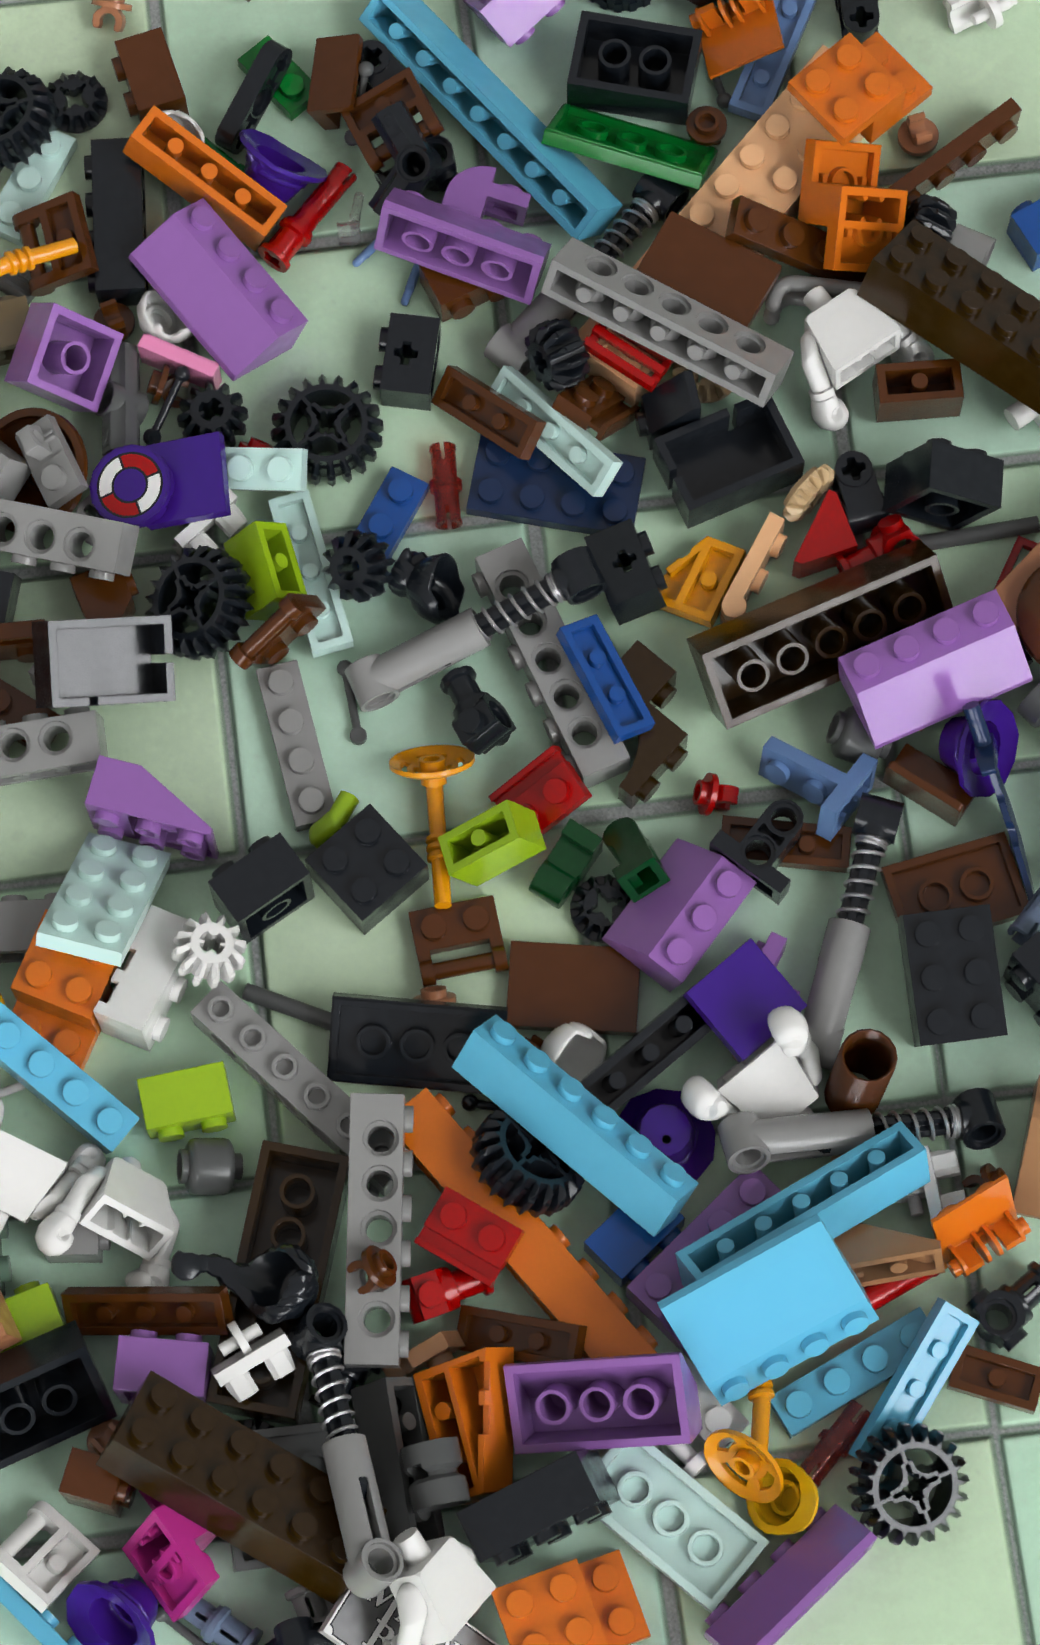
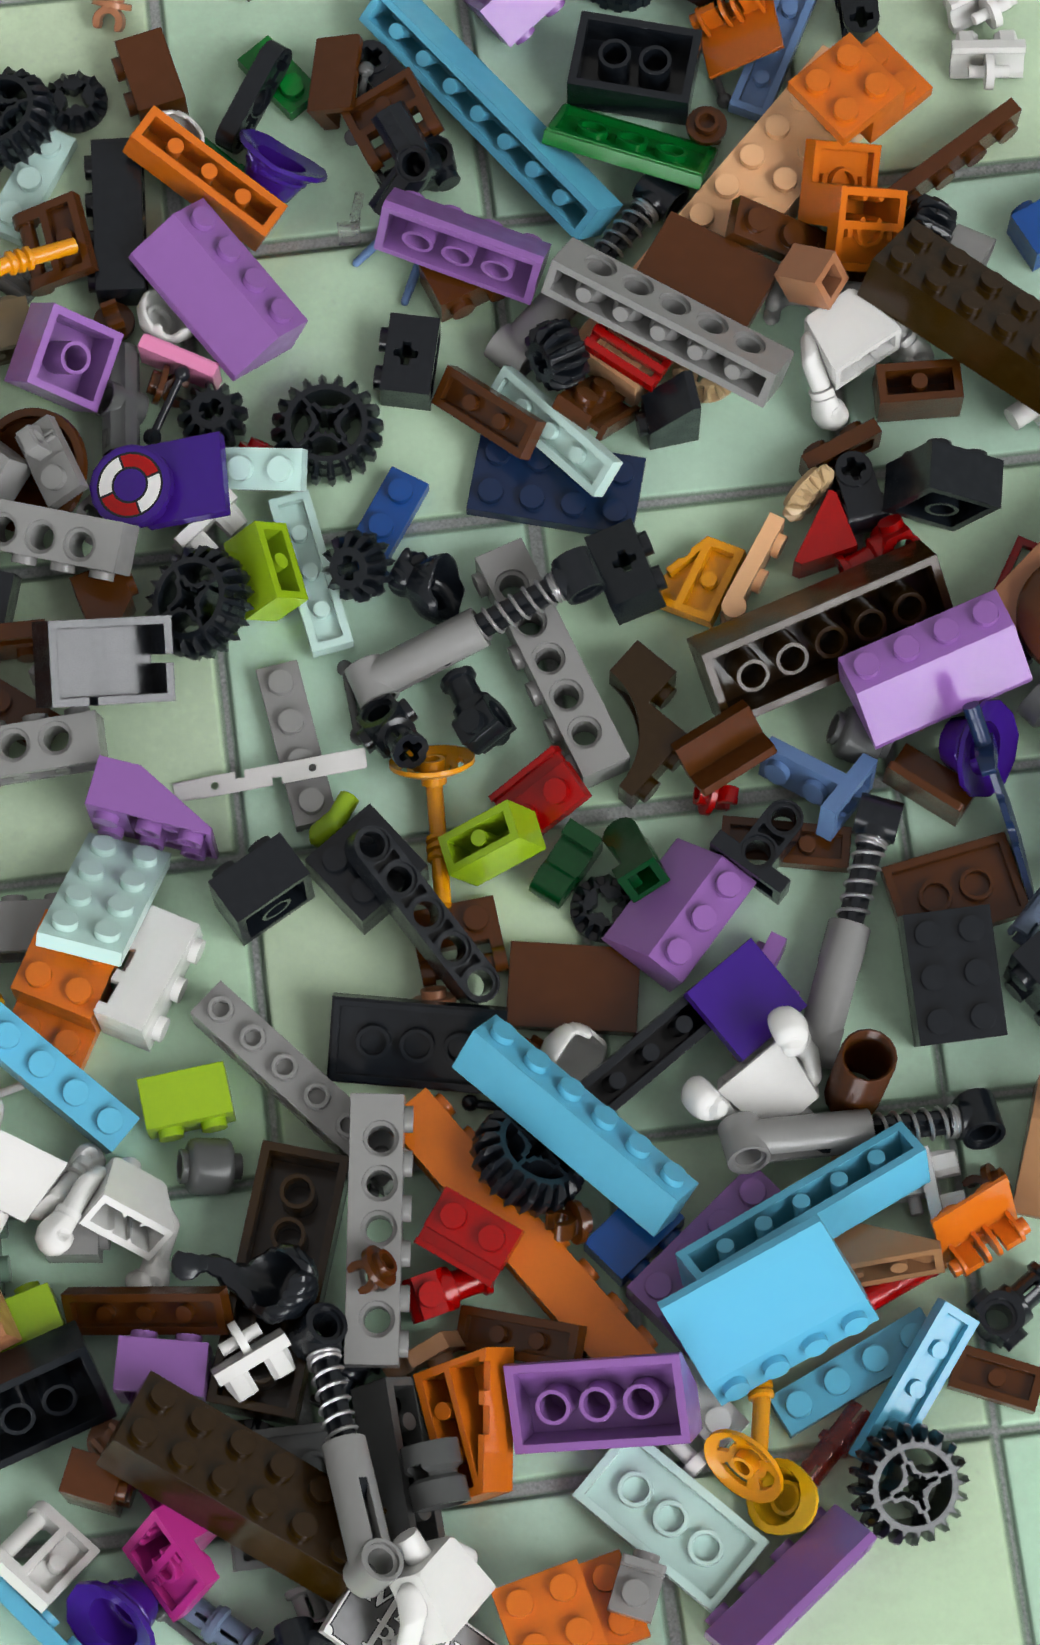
(208, 936): white gear -> none
(262, 776): none -> white piece
(270, 642): reddish brown plate -> none
(287, 1006): dark grey bar -> none
(297, 229): red pin -> none
(391, 731): none -> black connector
(442, 922): none -> black beam
(445, 485): clear red pin -> none
(479, 196): medium lavender brick -> none
(539, 1508): black brick -> none
(571, 1224): none -> reddish brown plate
(605, 678): blue plate -> none
(637, 1586): none -> light grey bracket
(663, 1113): dark purple hat -> none
(723, 748): none -> reddish brown panel
(726, 469): black piece -> none
(811, 276): none -> nougat brick
(854, 437): none -> reddish brown plate
(918, 135): nougat plate -> none
(981, 533): dark grey bar -> none
(987, 57): none -> white hips

